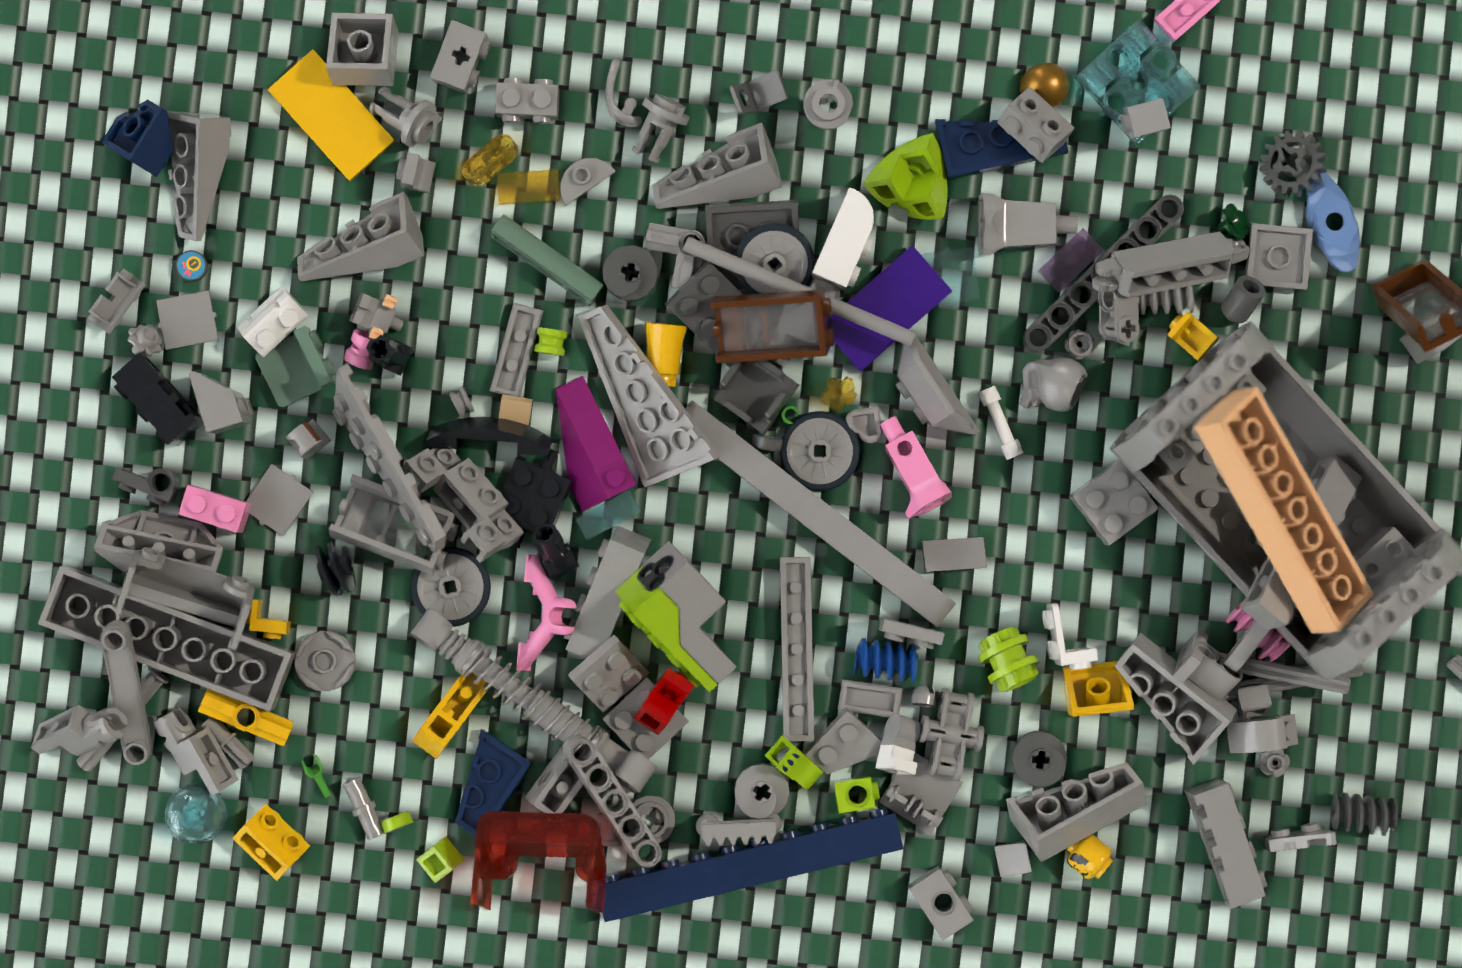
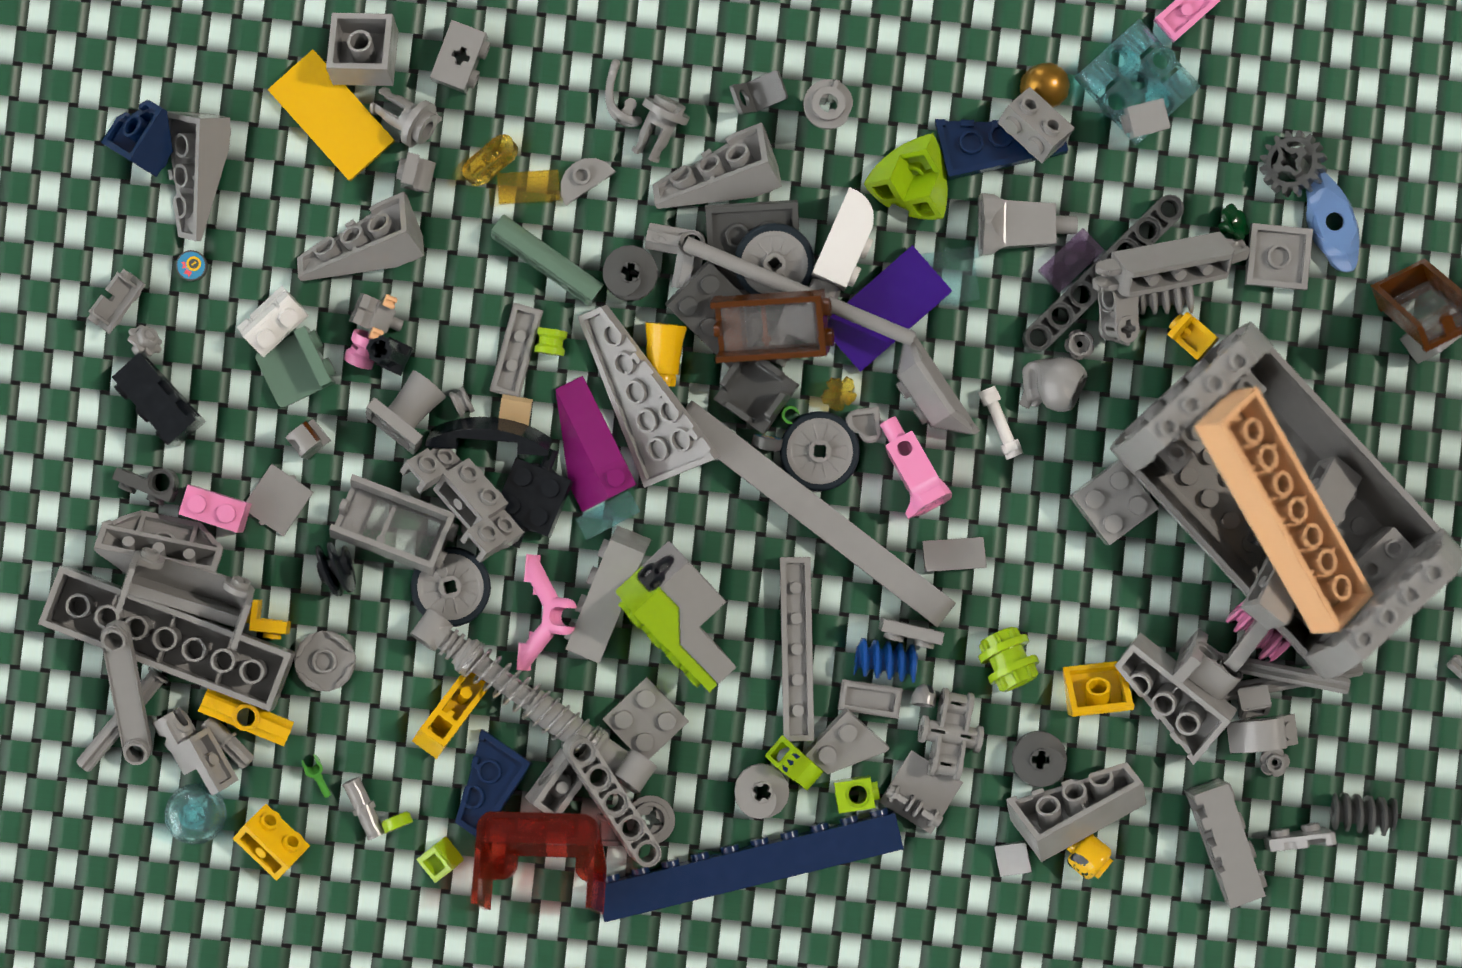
(79, 730): light grey plate -> none
(187, 320): light grey piece -> none
(219, 404): light grey slope -> none
(383, 457): light grey wing -> none
(406, 411): none -> light grey plant
(527, 101): light grey brick -> none
(554, 552): black piece -> none
(608, 673): light grey plate -> none
(663, 701): red brick -> none
(710, 827): light grey gear -> none
(899, 746): leg -> none
(945, 920): light grey brick -> none
(1075, 658): white bracket -> none
(1243, 299): dark grey brick -> none

